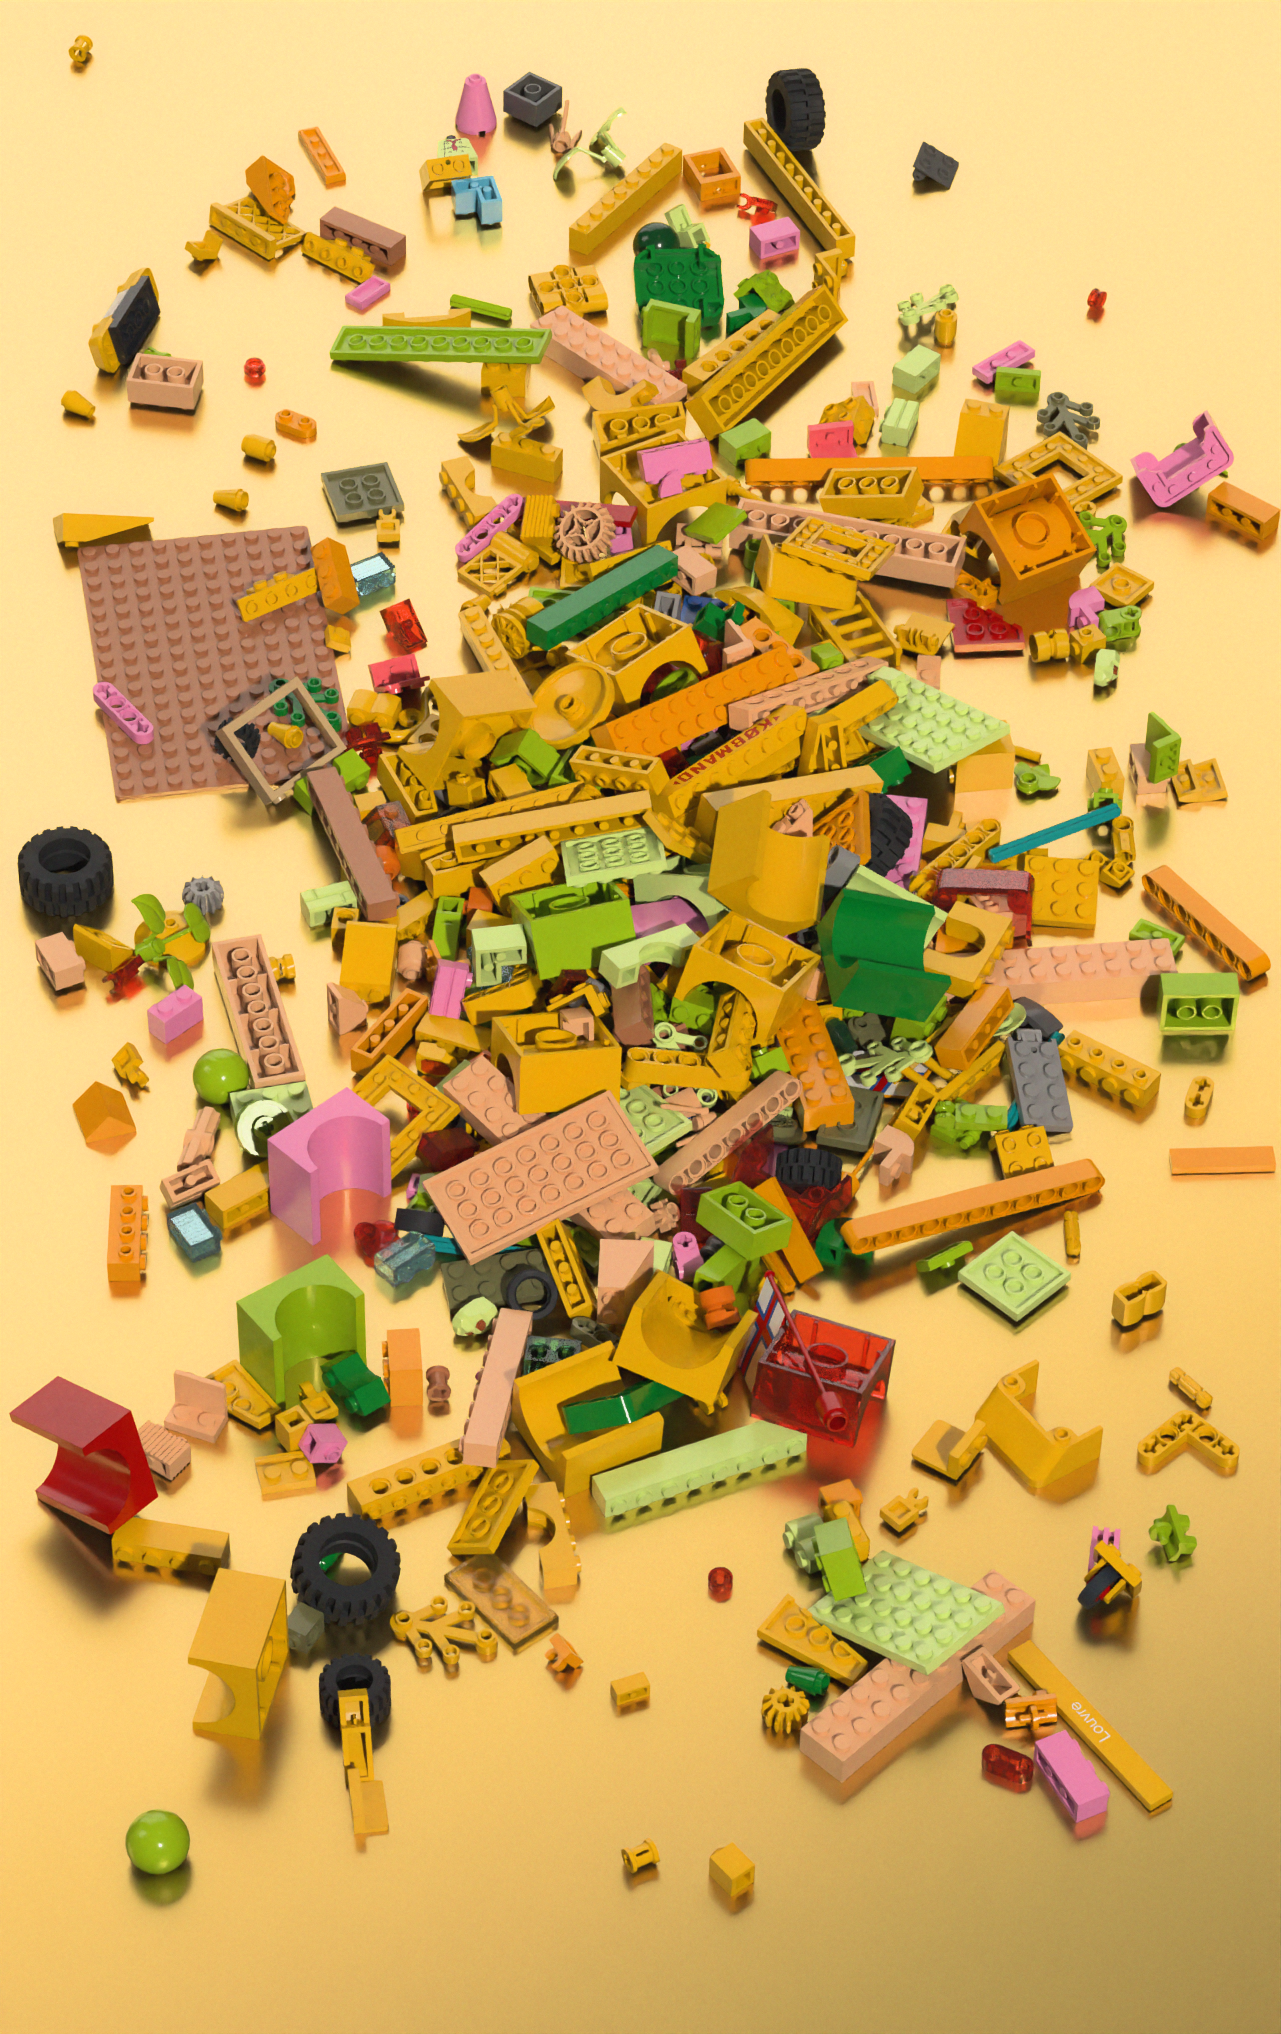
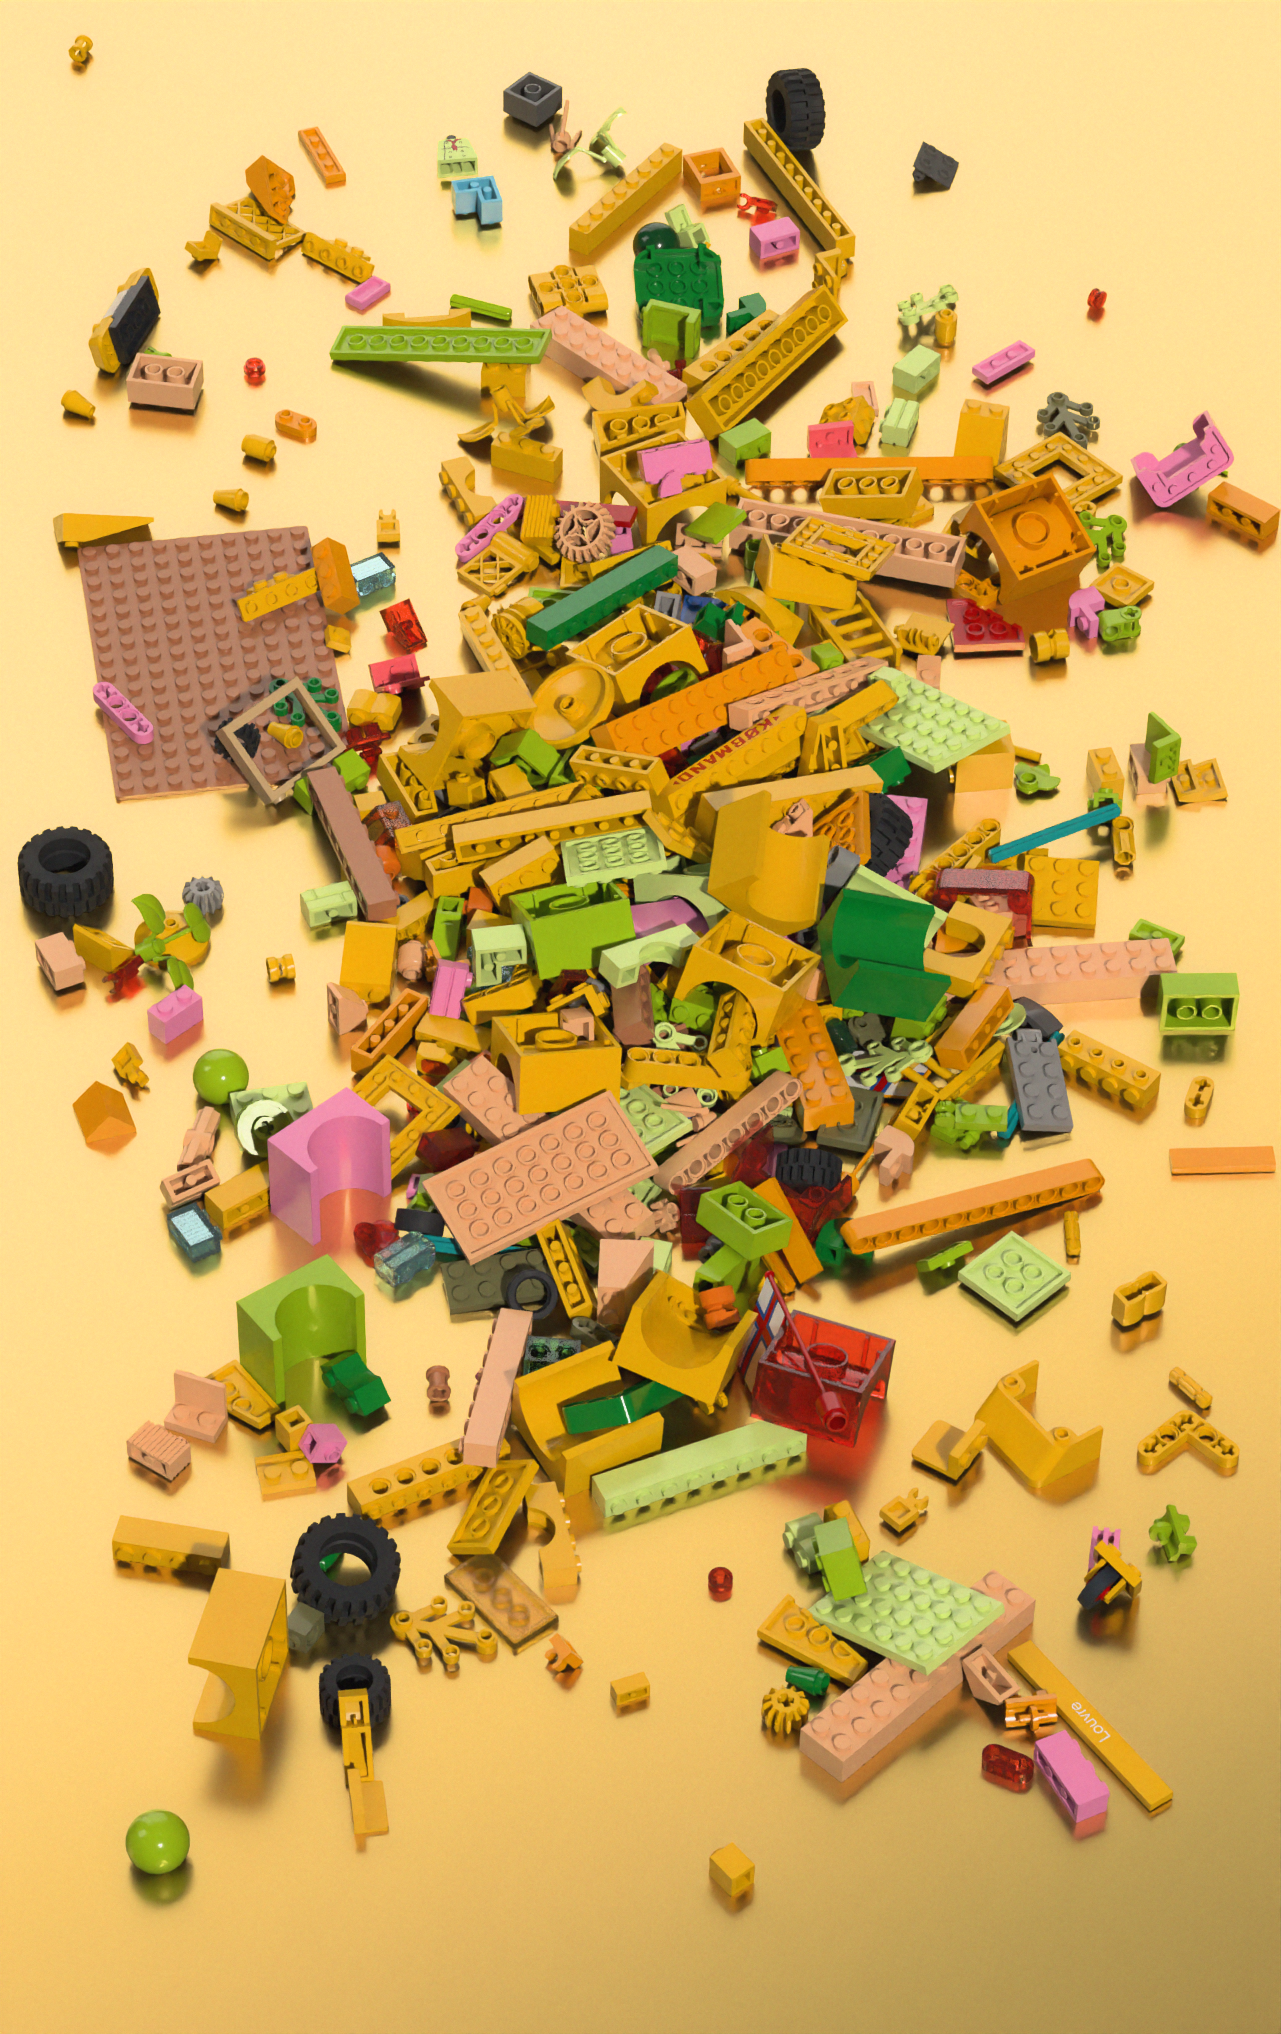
(99, 1456): red piece -> none
(126, 1233): light orange brick -> none
(256, 1012): light nougat brick -> none
(317, 1405): yellow plate -> none
(339, 922): yellow brick -> none
(362, 491): olive plate -> none
(375, 240): nougat brick -> none
(403, 1367): light orange brick -> none
(407, 717): yellow plant -> none
(438, 175): yellow window -> none
(475, 107): bright pink cone -> none
(475, 1317): yellowish green rock -> none
(640, 1855): yellow bush -> none
(686, 1256): bright pink piece -> none
(768, 288): lime bracket -> none
(839, 1492): light orange brick -> none
(941, 837): yellow brick -> none
(1018, 379): lime plate -> none
(1022, 1150): yellow bracket -> none
(1086, 643): yellow brick -> none
(1106, 667): yellowish green rock -> none
(1111, 872): yellow slope -> none
(1206, 922): light orange beam -> none

